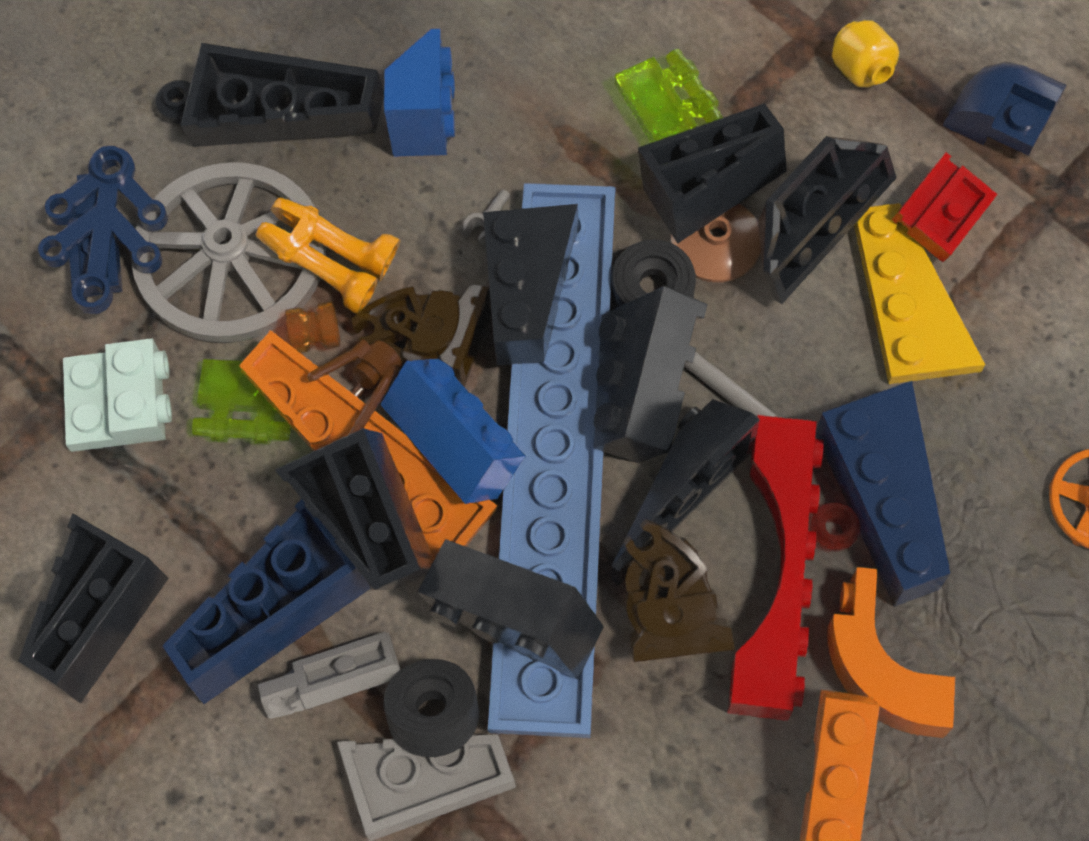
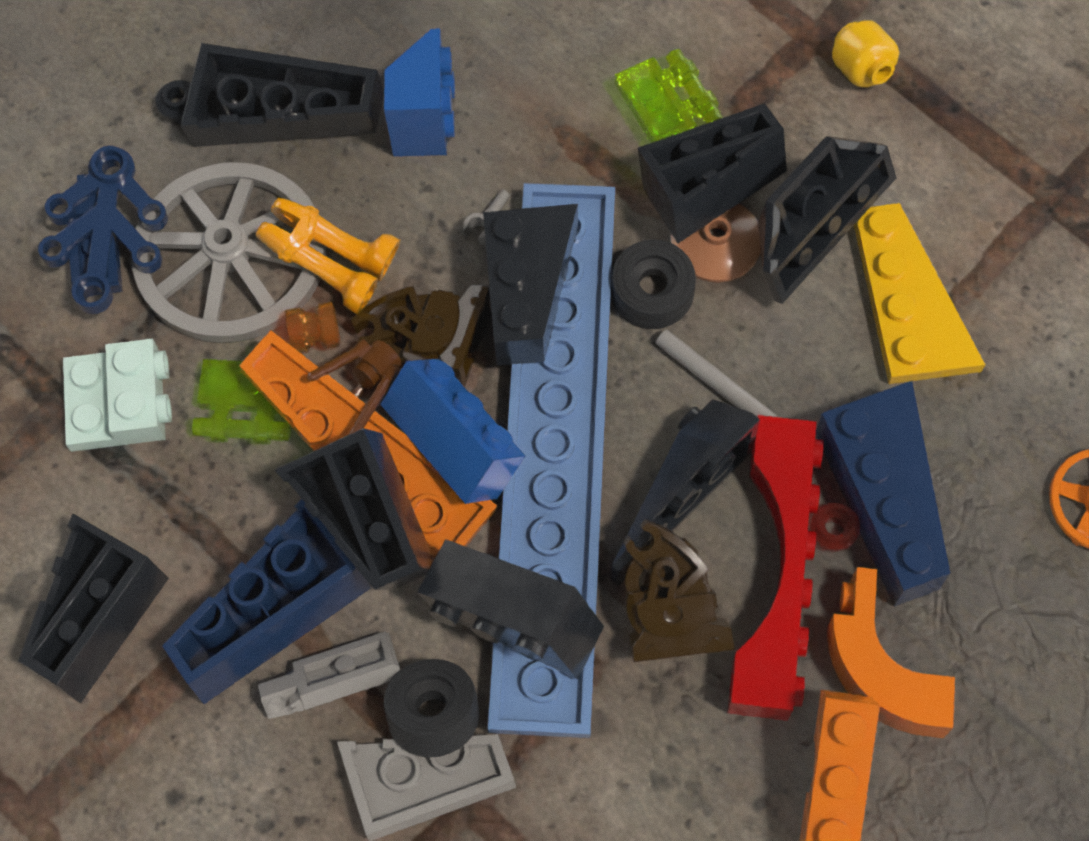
(641, 373): black wedge -> none
(944, 207): red plate -> none
(1006, 105): dark blue brick -> none

